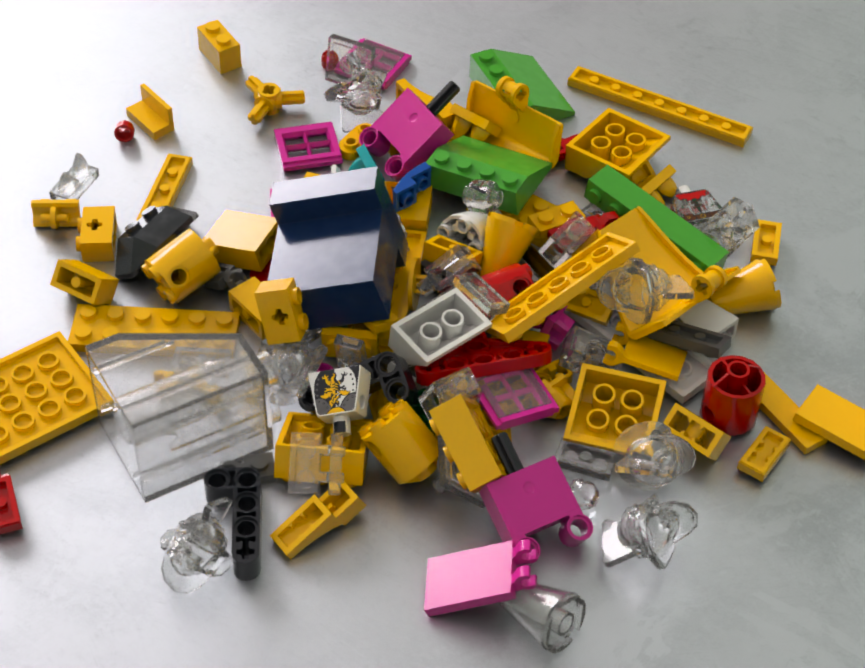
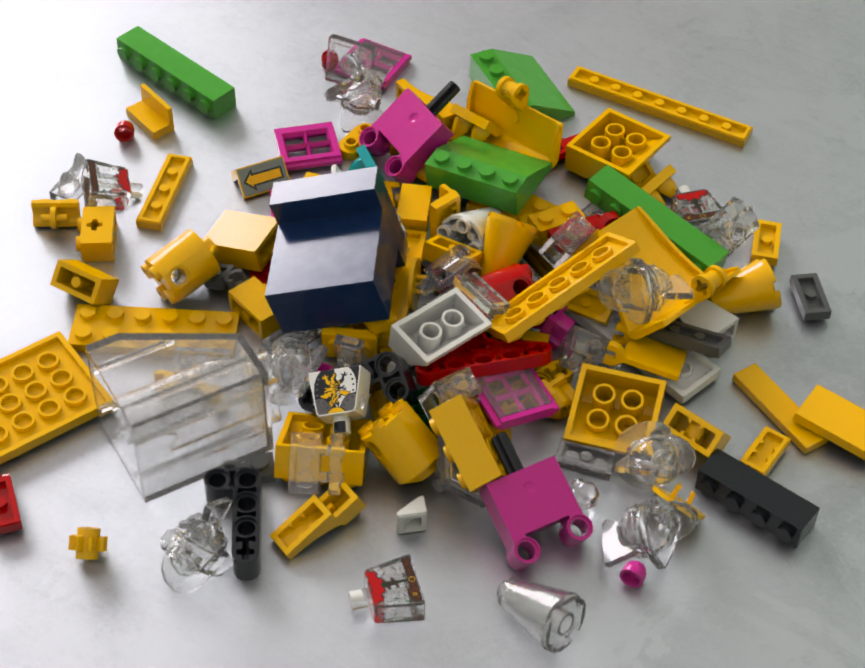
(87, 543): none -> yellow gear
(108, 185): none -> clear torso
(147, 236): black wedge -> none
(176, 72): none -> bright green brick
(219, 46): yellow brick -> none
(260, 176): none -> panel
(270, 98): yellow bush -> none
(281, 311): yellow brick -> none
(391, 592): none -> clear torso
(407, 188): blue slope -> none
(412, 517): none -> white slope
(441, 208): none -> yellow bracket
(478, 576): tile -> none
(482, 196): clear head -> none
(633, 574): none -> dark pink hinge
(672, 497): none -> yellow piece
(733, 394): red cylinder -> none
(756, 498): none -> black brick
(810, 296): none -> dark grey plate

